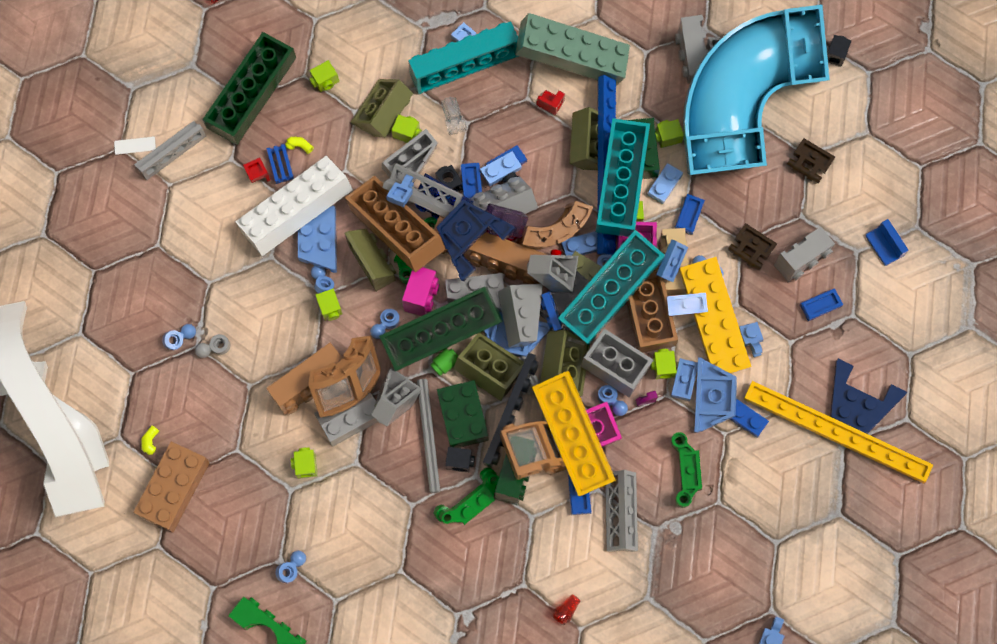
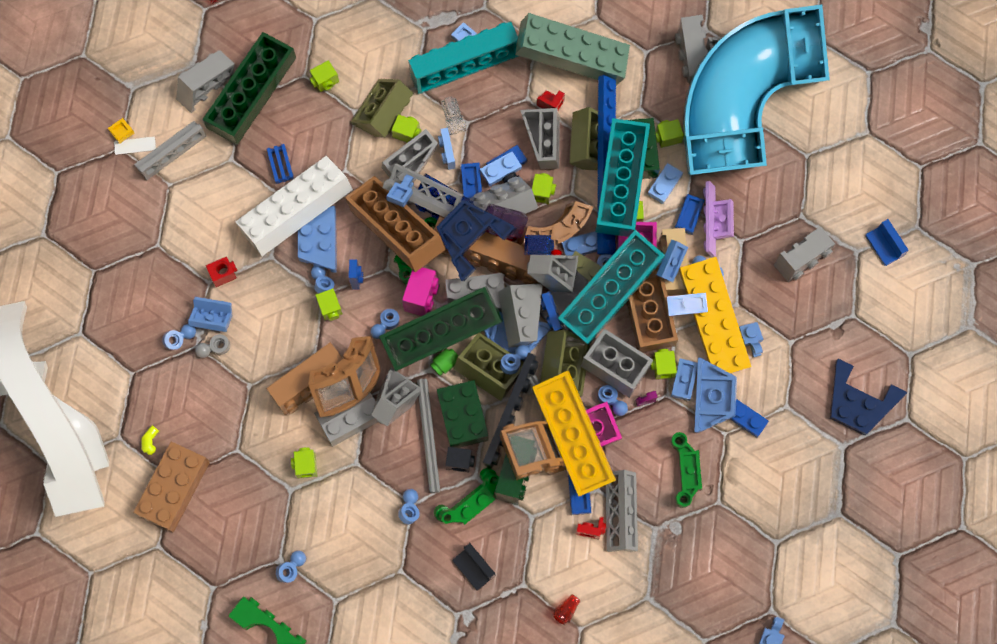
(121, 130): none -> yellow tile
(202, 78): none -> light grey wedge
(210, 314): none -> medium blue bracket
(220, 279): none -> red brick
(256, 170): red panel -> none
(299, 142): neon yellow arm -> none
(355, 274): none -> blue plate
(370, 258): olive slope -> none
(410, 497): none -> medium blue plate
(444, 141): none -> light blue plate
(444, 172): black brick -> none
(474, 567): none -> black panel
(520, 354): none -> medium blue plate
(538, 245): none -> clear blue brick
(543, 188): none -> lime brick
(544, 133): none -> light grey wedge
(588, 530): none -> red bracket
(718, 219): none -> lavender bracket
(755, 242): dark brown plate -> none
(814, 156): dark brown plate -> none
(821, 304): blue tile -> none
(838, 50): black brick -> none
(838, 432): yellow plate -> none

